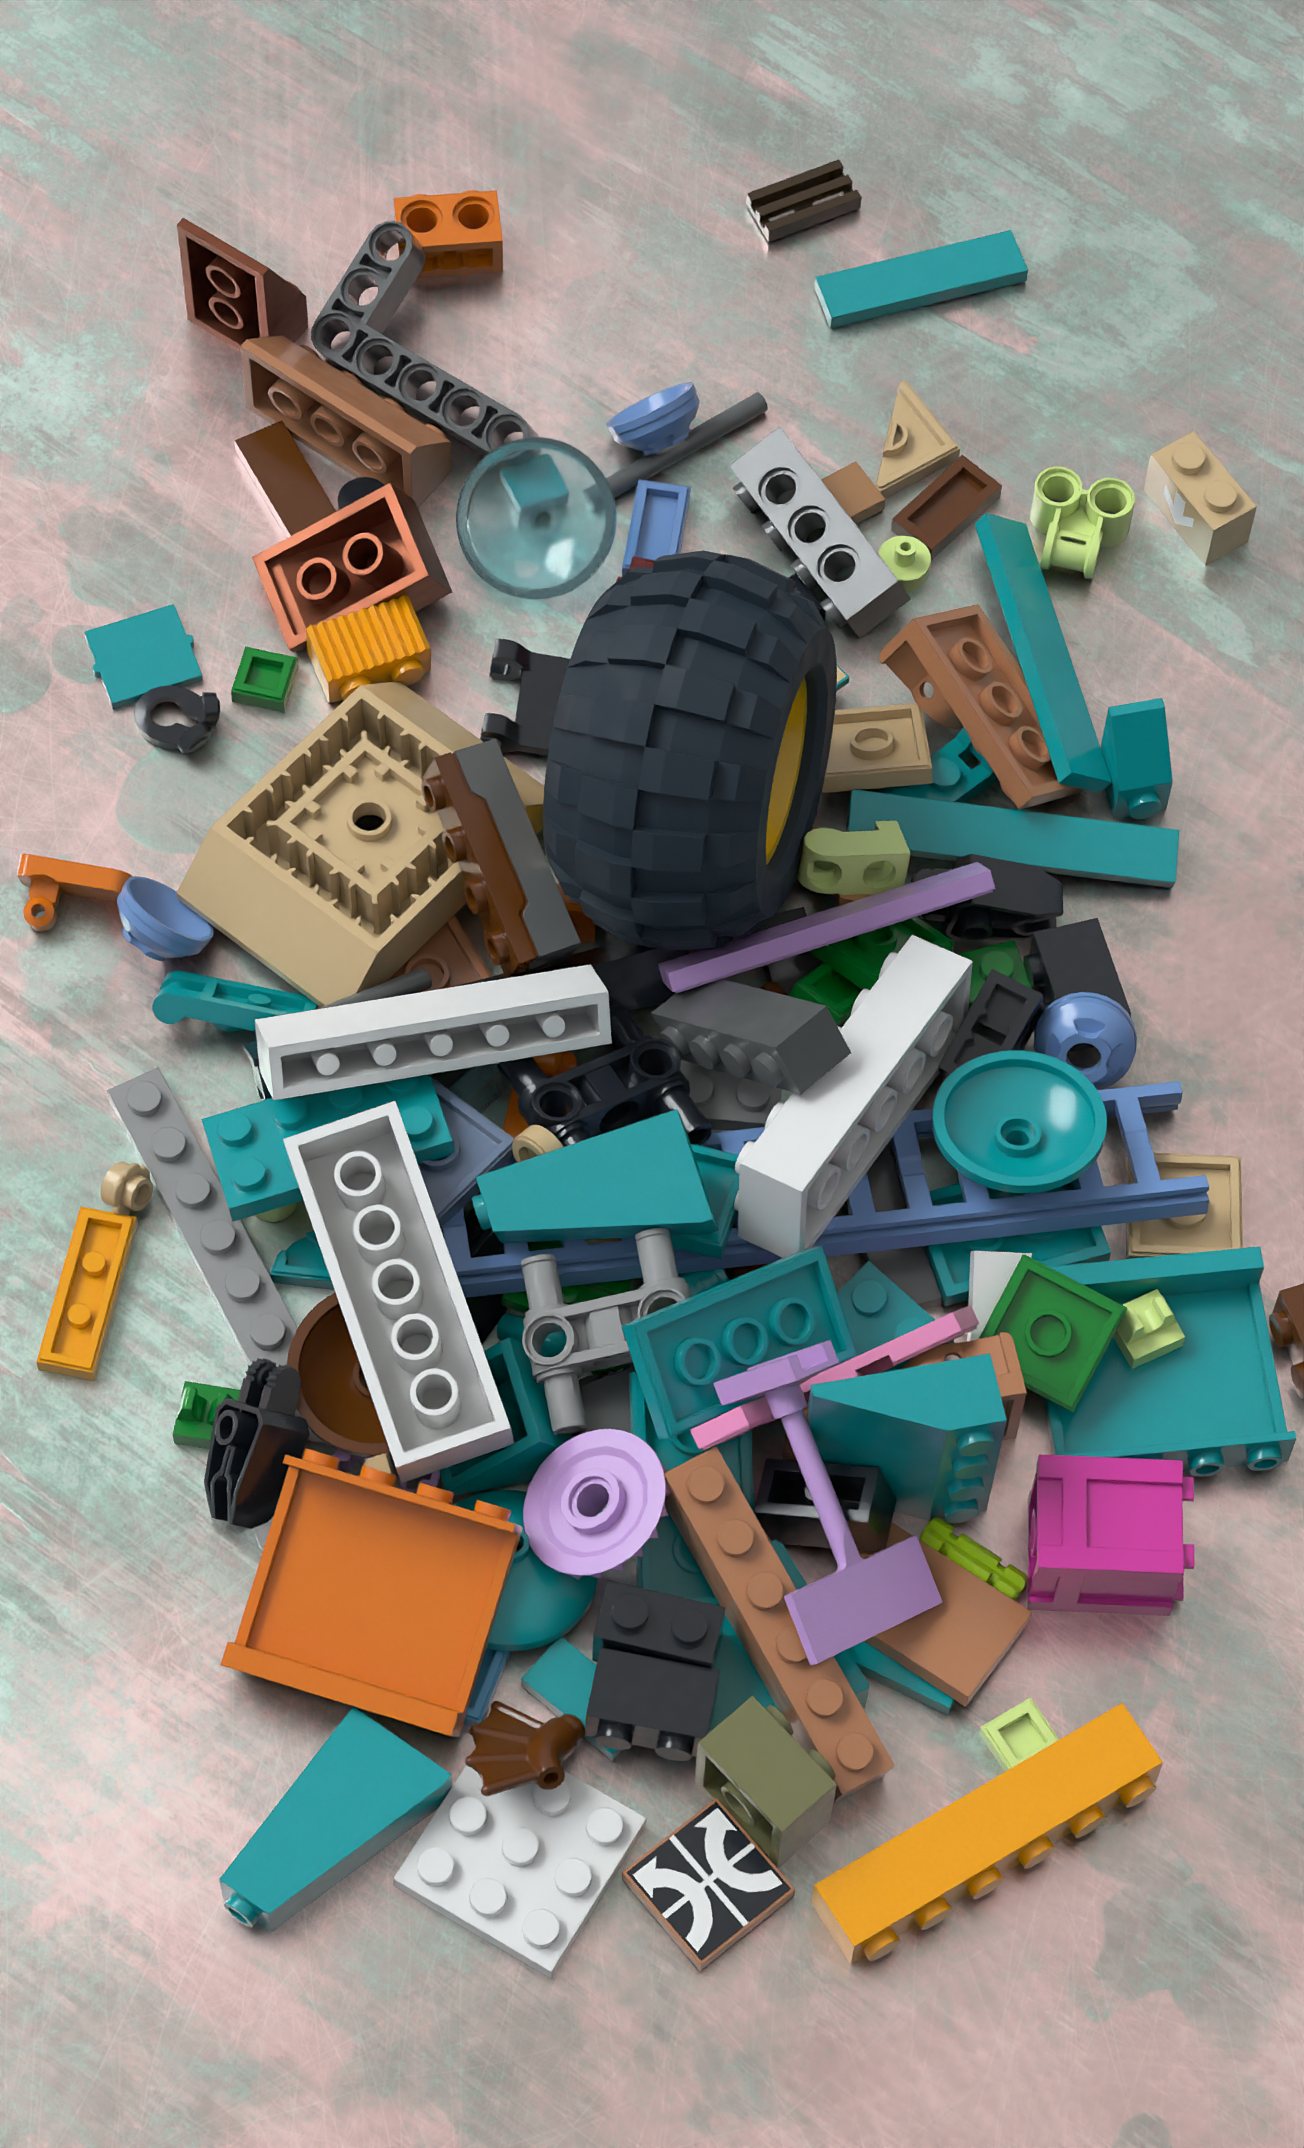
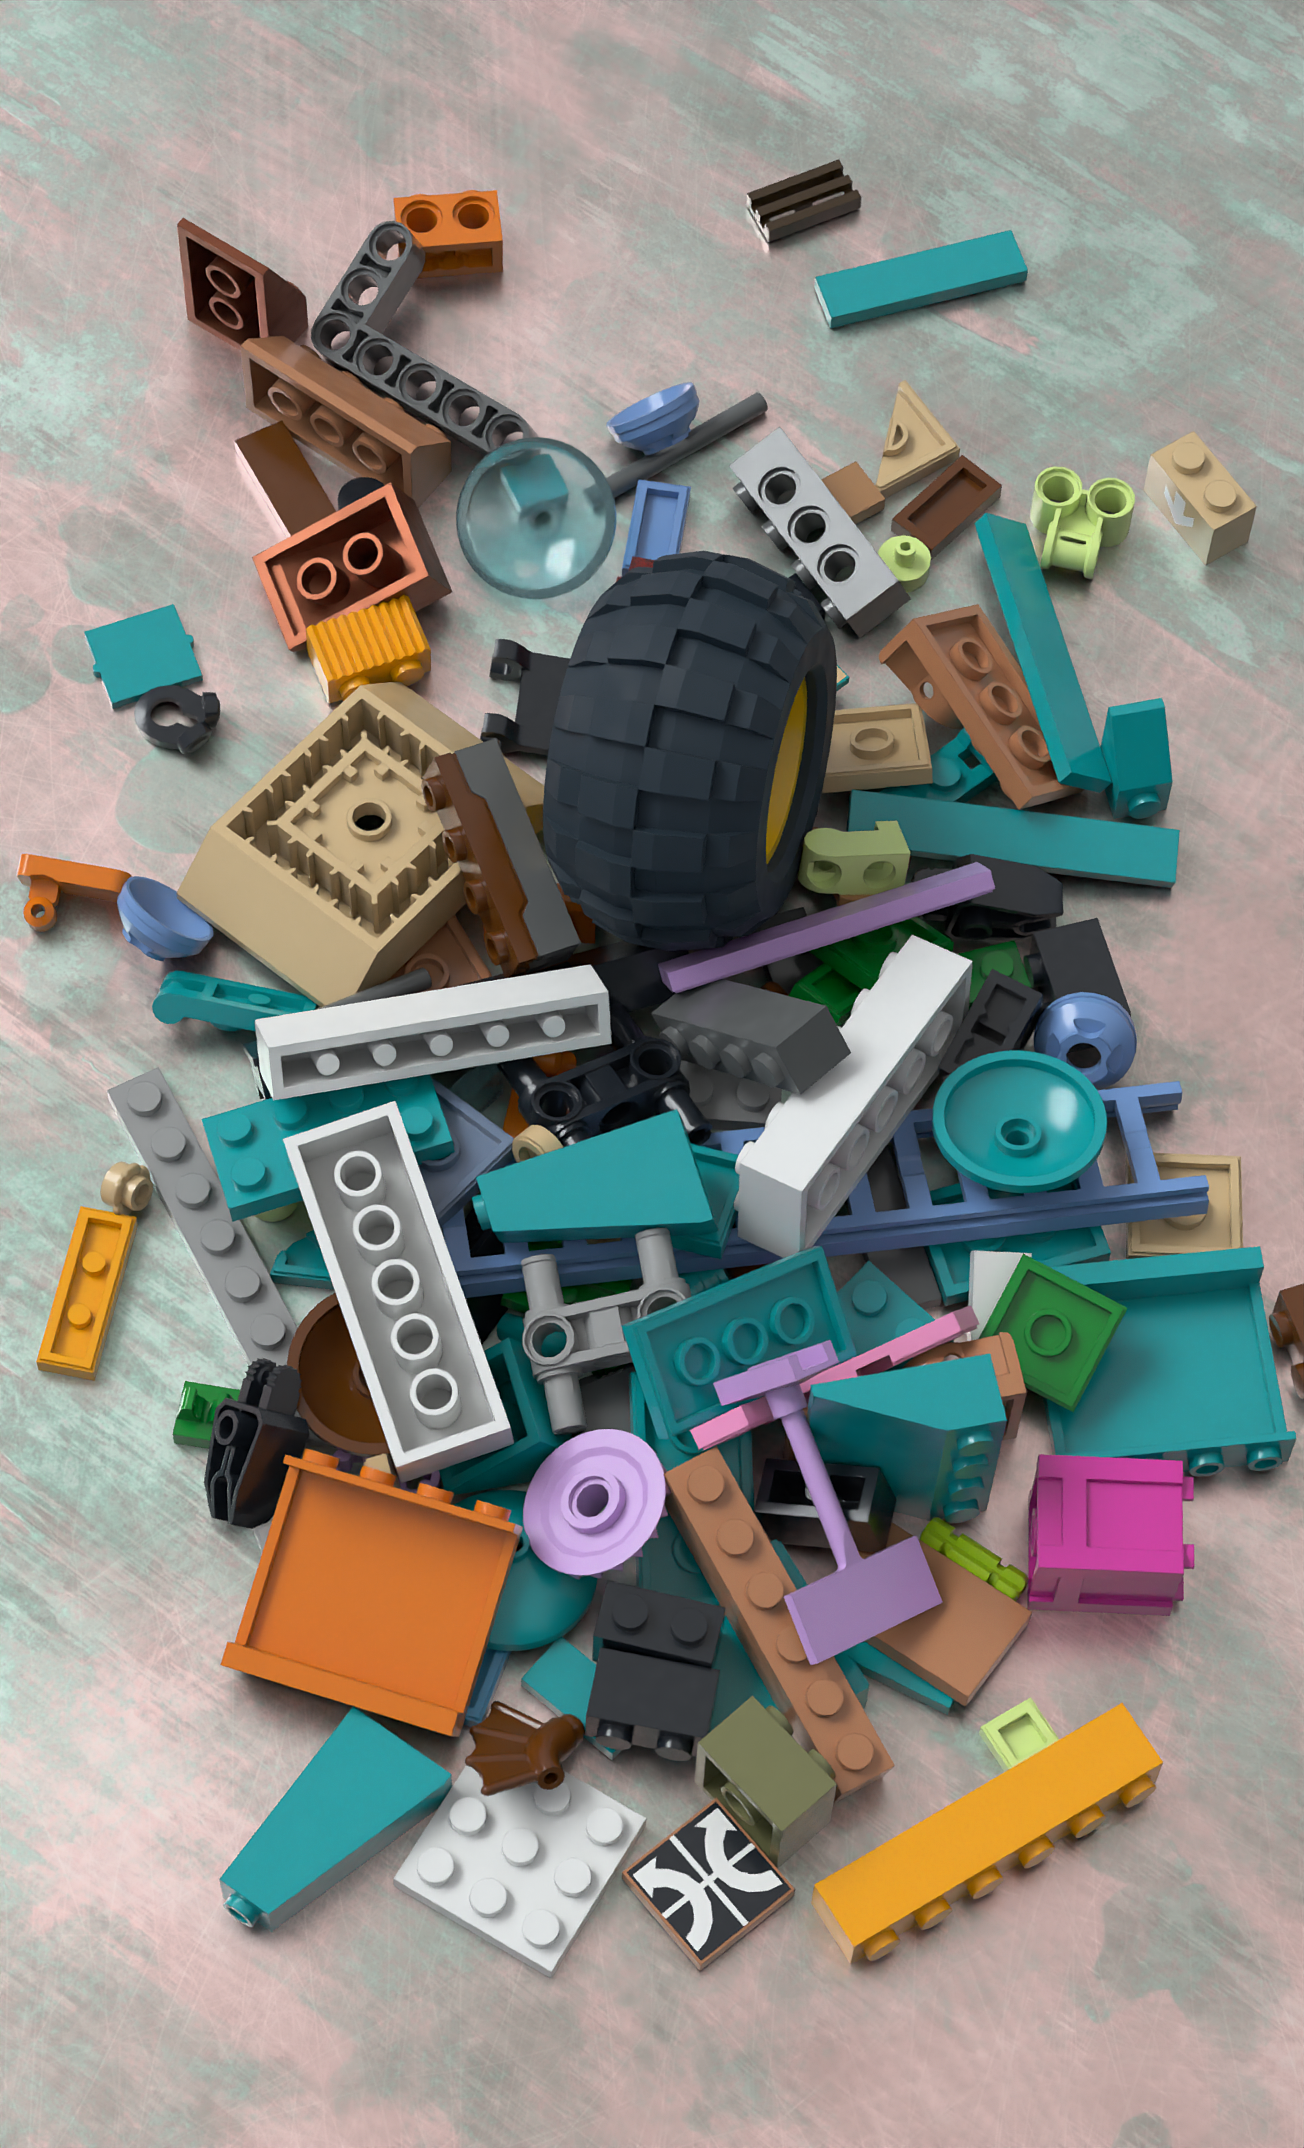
(264, 679): green tile -> none
(1148, 1330): yellowish green tile -> none

